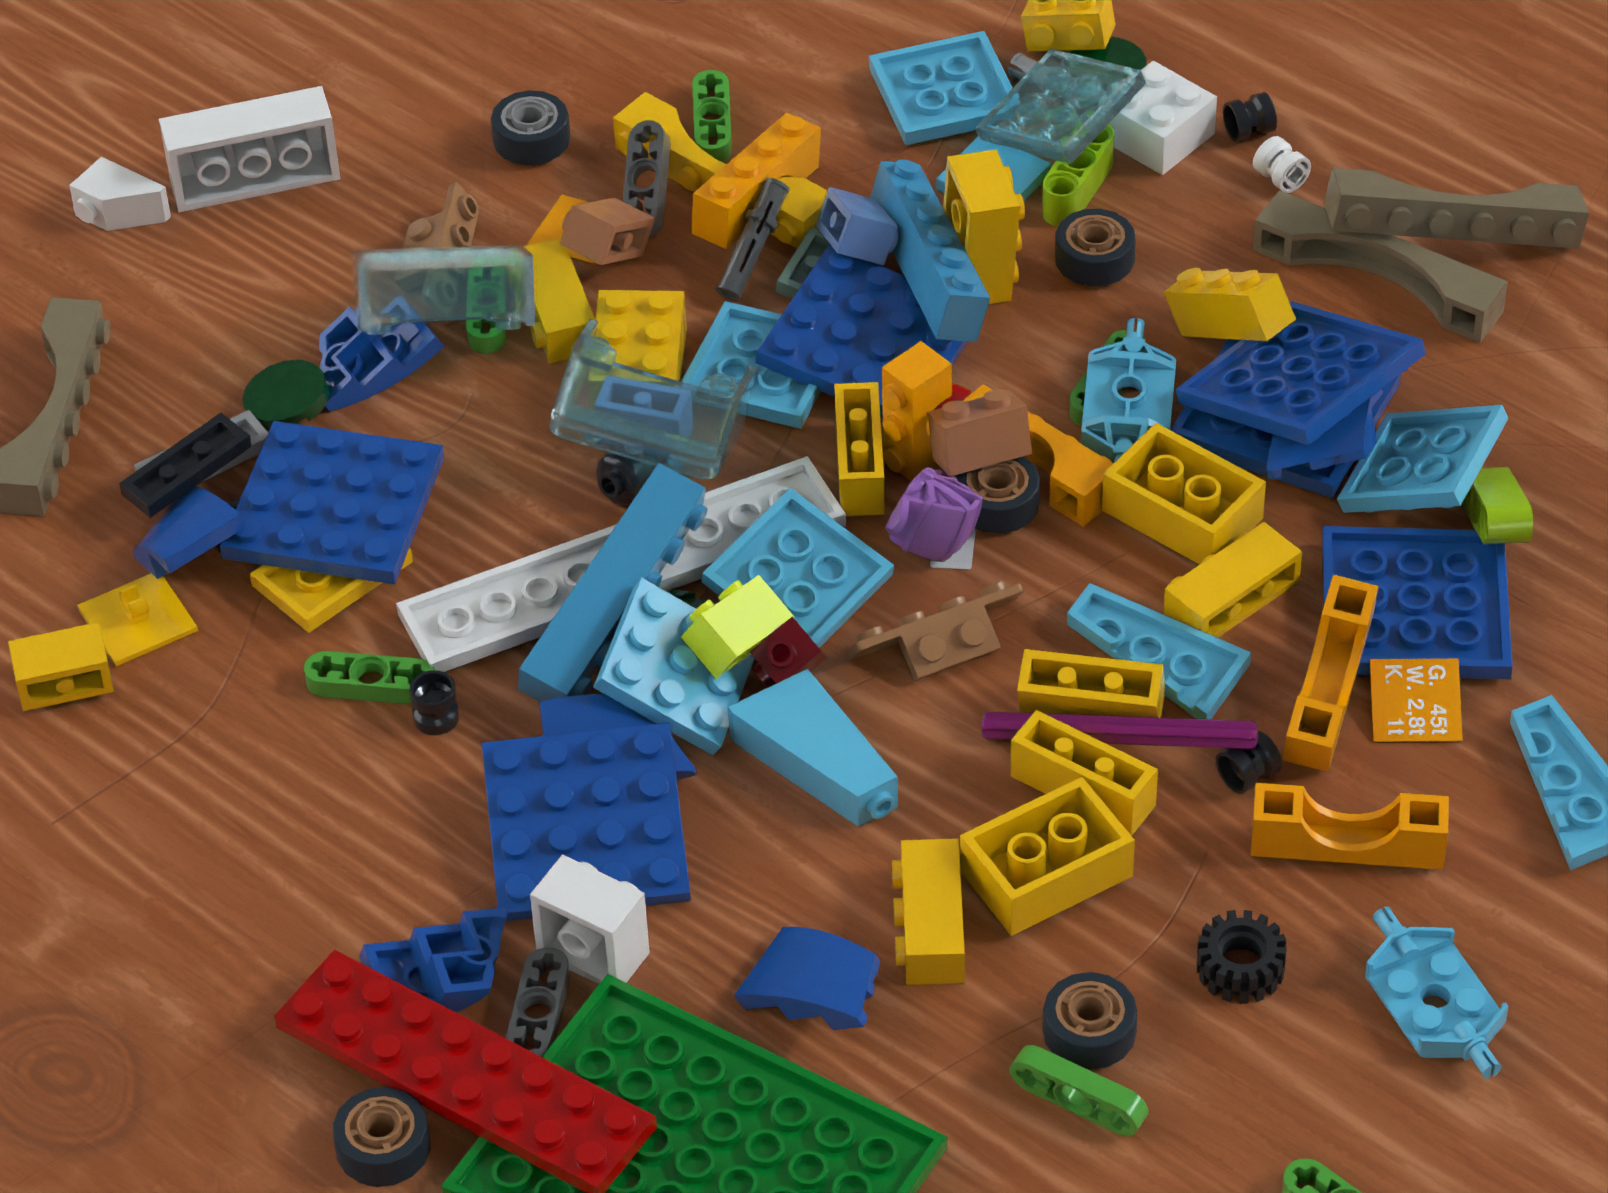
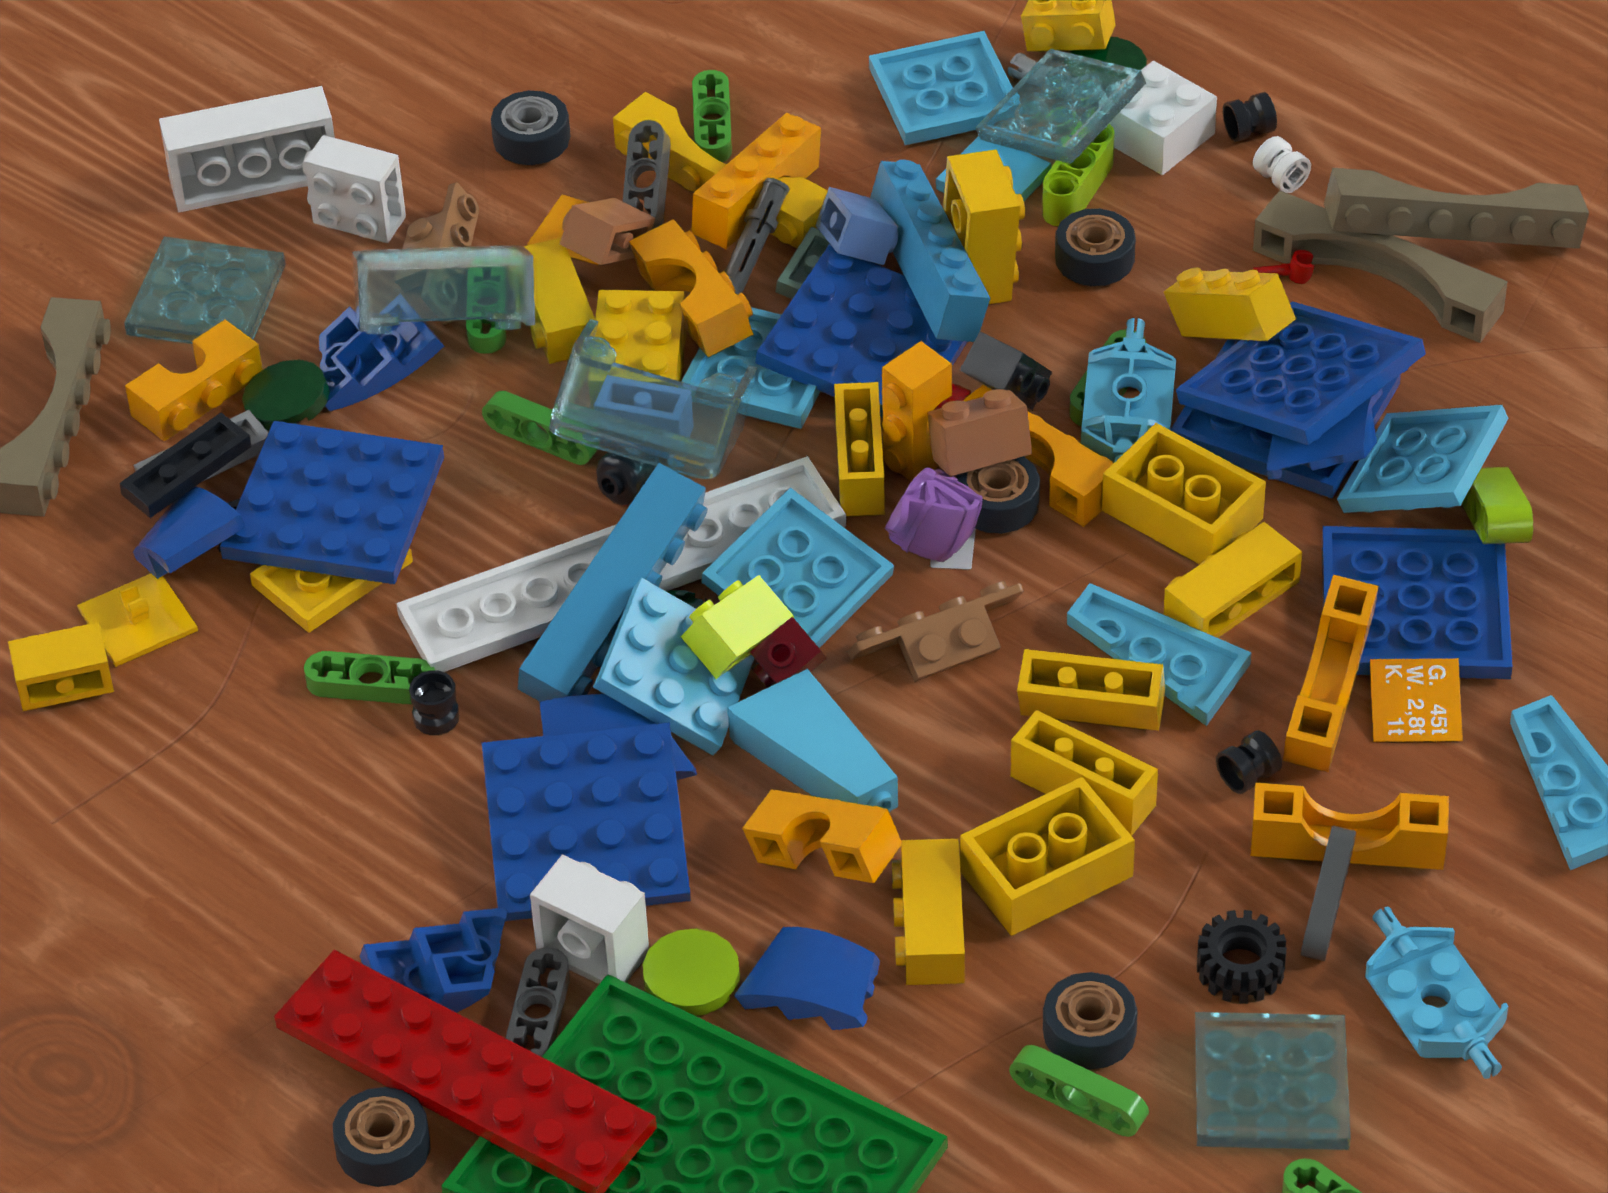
(118, 197): white slope -> none
(172, 401): none -> light orange arch
(199, 286): none -> clear light blue plate
(354, 188): none -> white brick
(518, 419): none -> bright green beam
(692, 970): none -> lime tile
(712, 310): none -> light orange arch
(854, 836): none -> light orange arch
(1006, 369): none -> black brick
(1136, 730): magenta axle -> none
(1271, 1081): none -> clear light blue plate
(1298, 270): none -> red hand
(1328, 893): none -> dark grey beam

